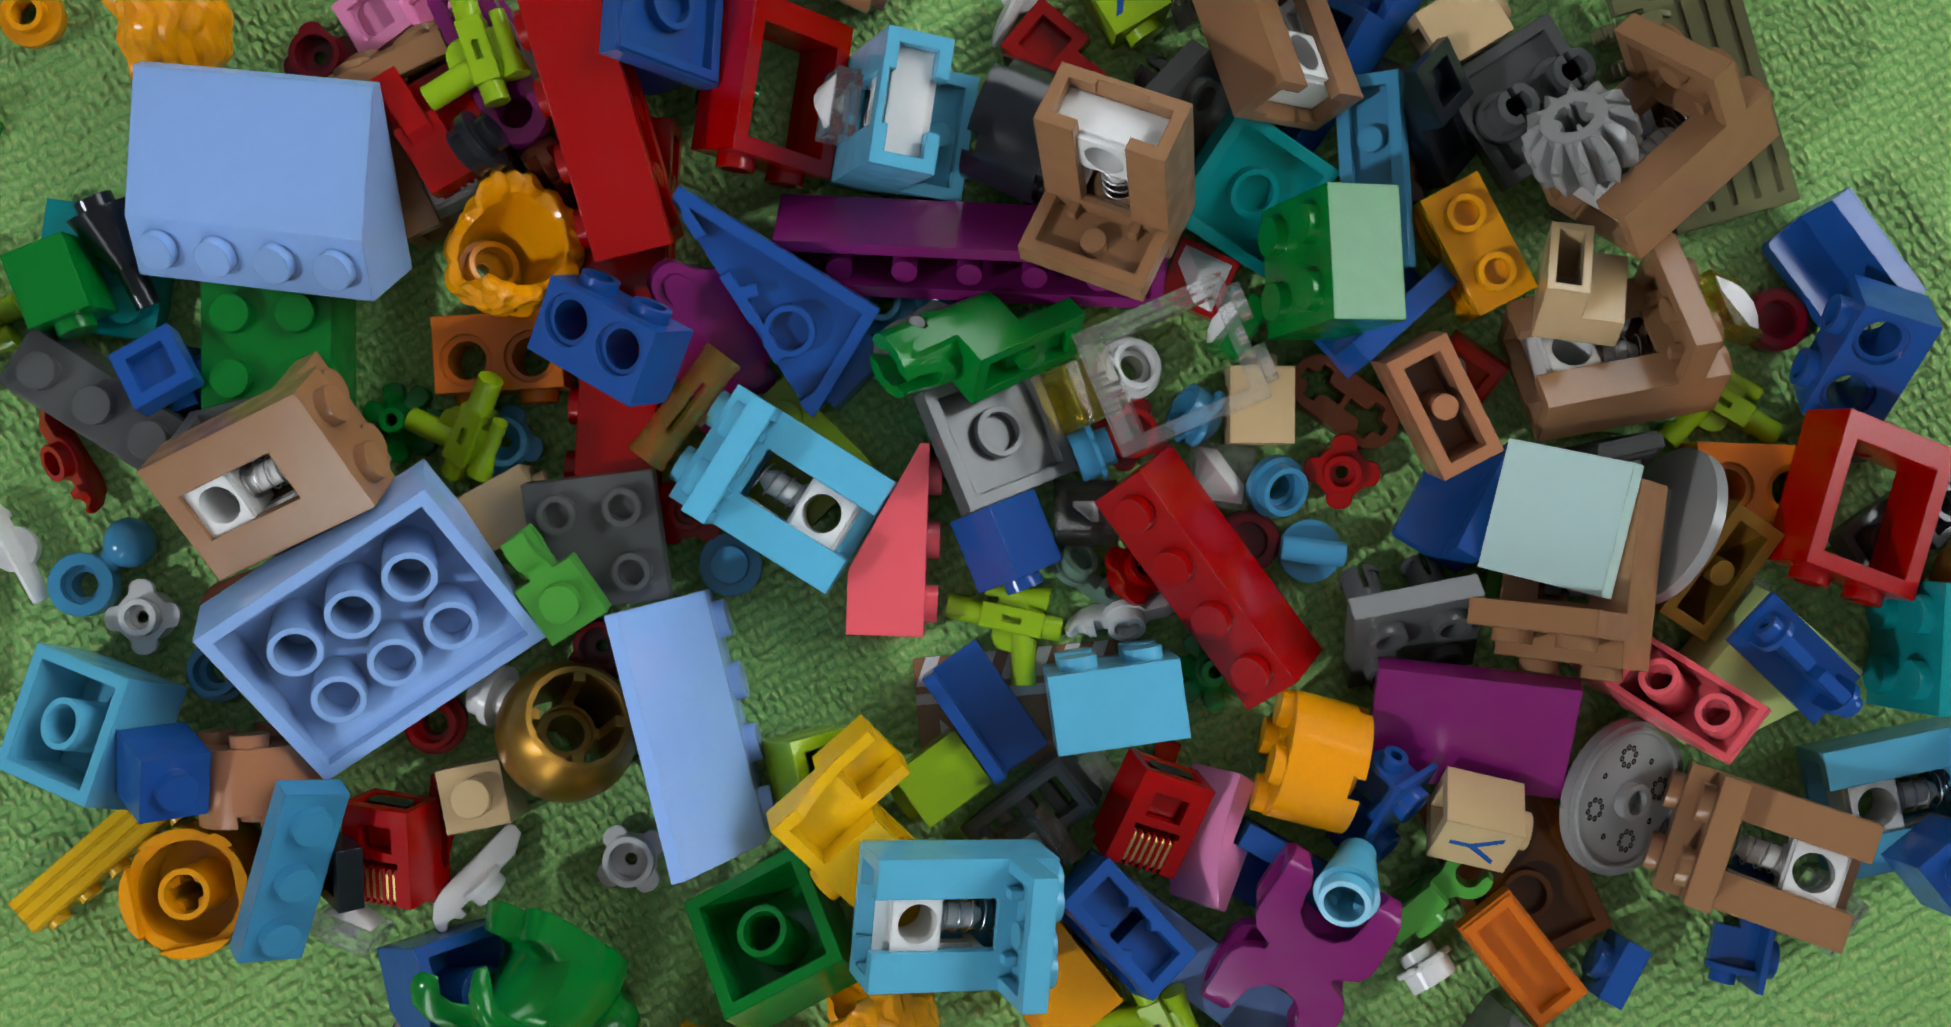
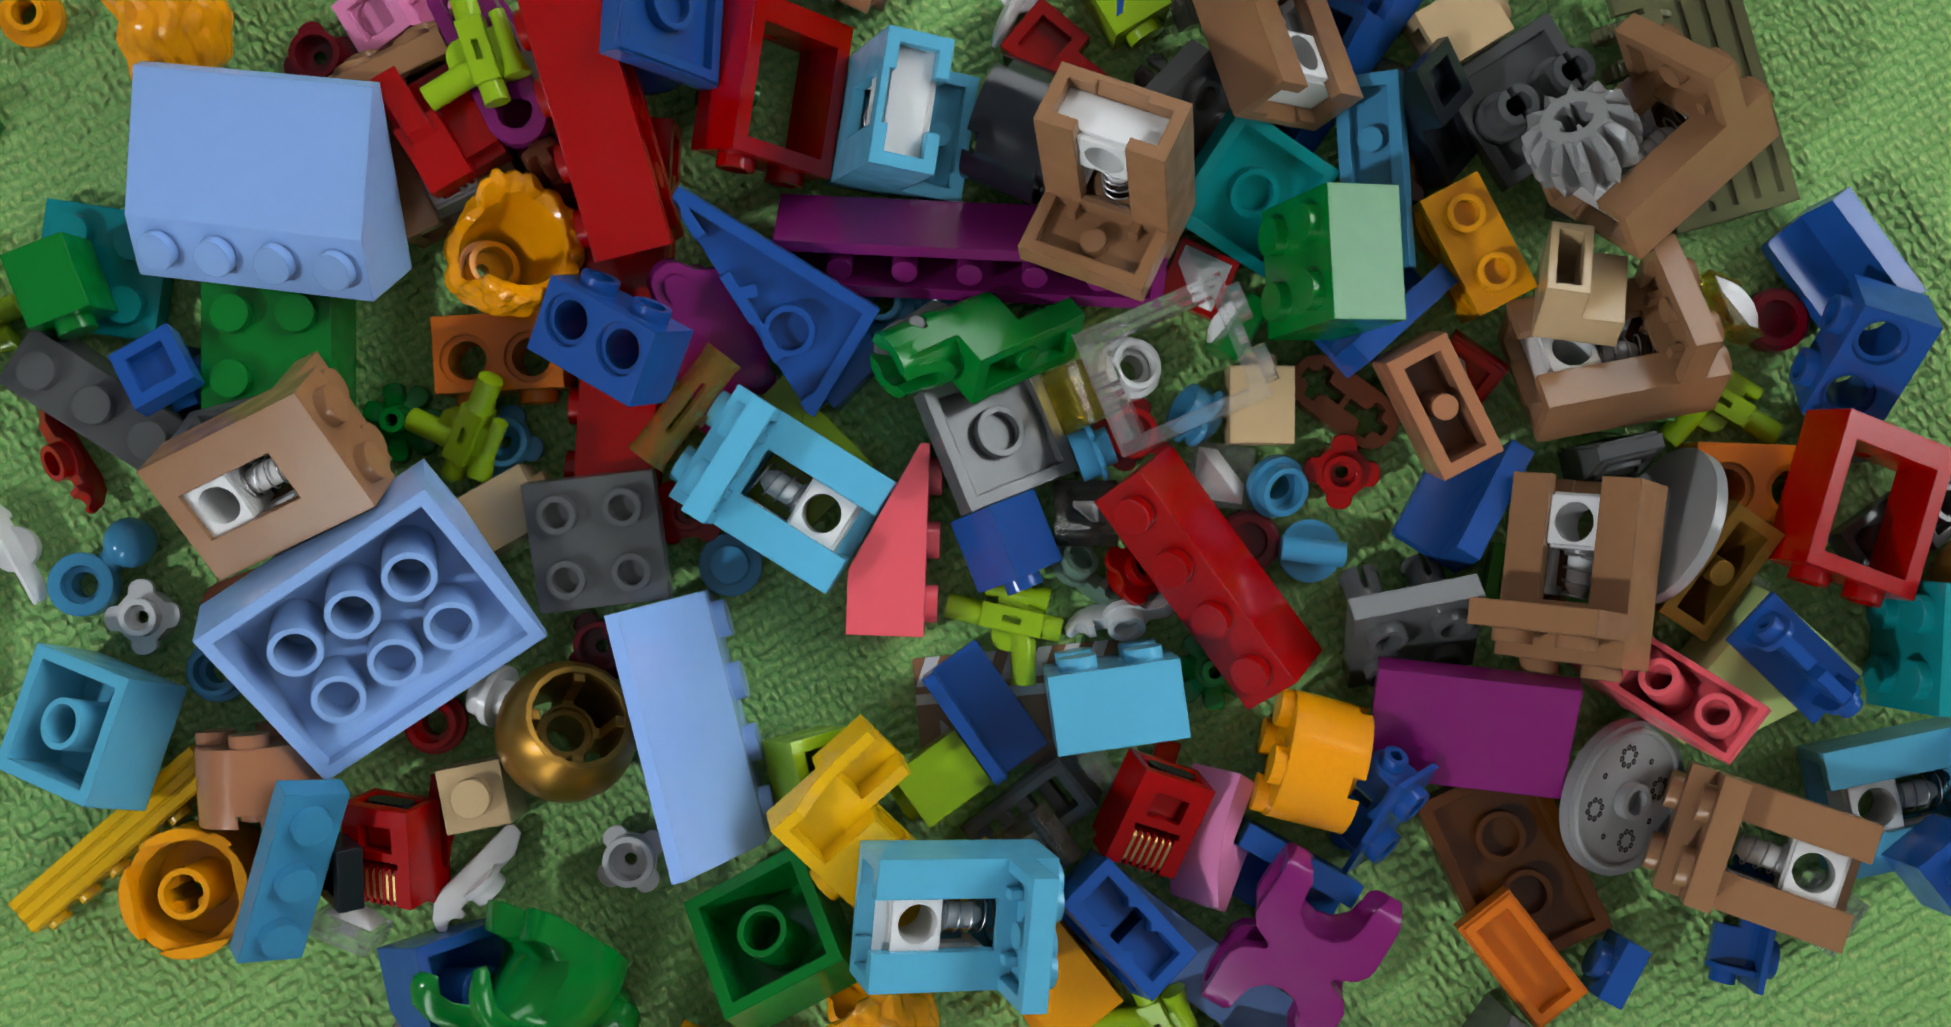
(106, 233): black cone -> none
(162, 772): blue brick -> none
(478, 142): black plate -> none
(558, 593): bright green plate -> none
(838, 105): clear tile -> none
(1349, 884): medium azure cone -> none
(1425, 966): white plate -> none
(1429, 896): bright green plate -> none
(1477, 820): tan brick -> none
(1561, 517): light aqua tile -> none

